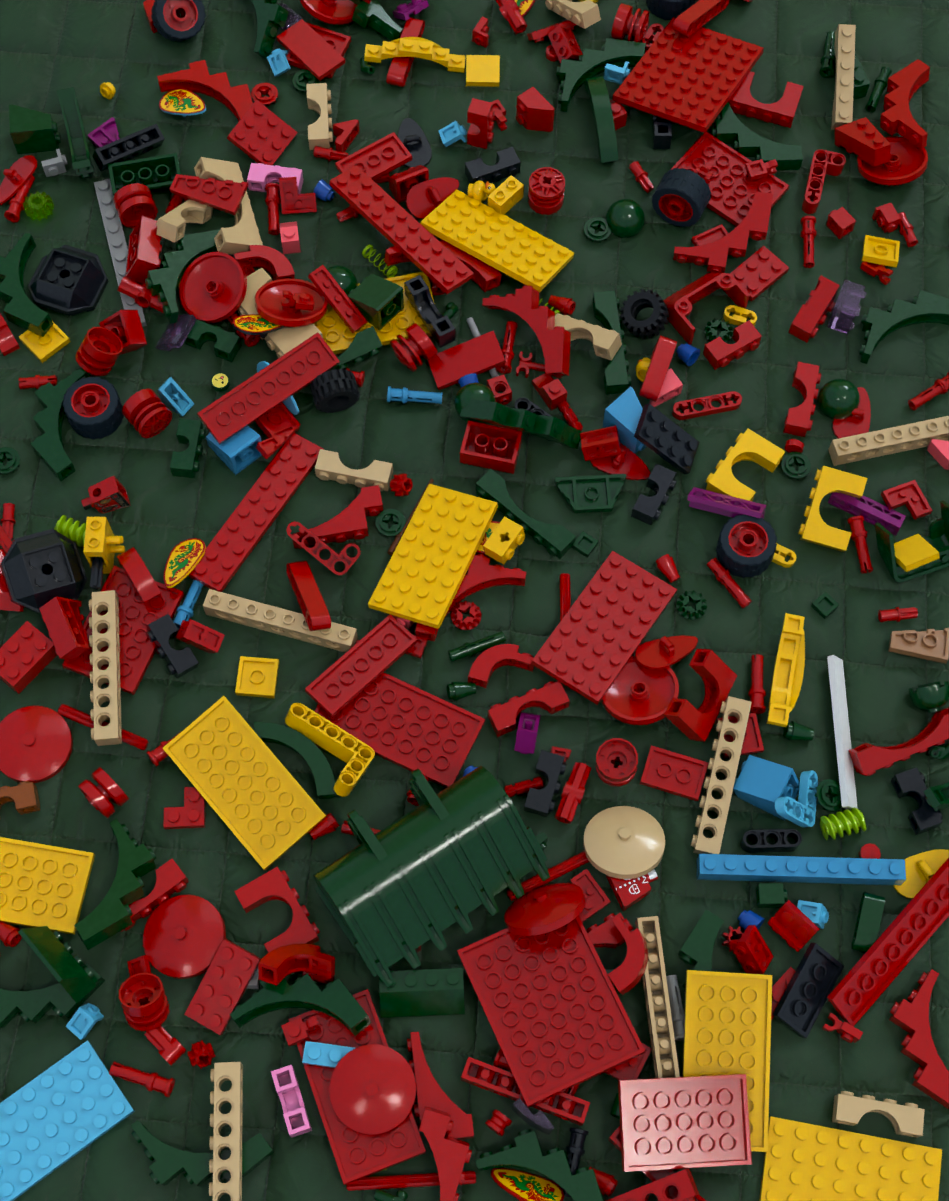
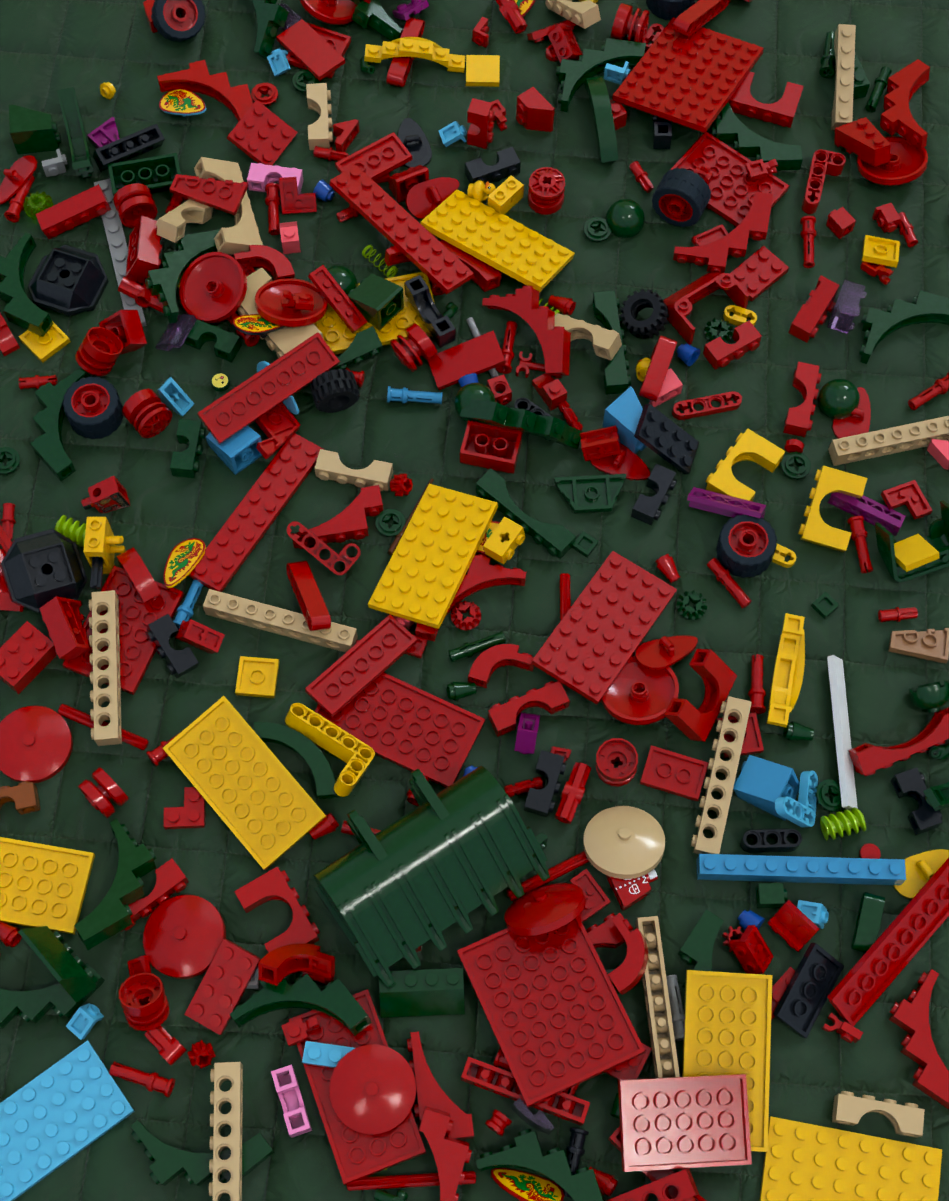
(73, 212): none -> red brick

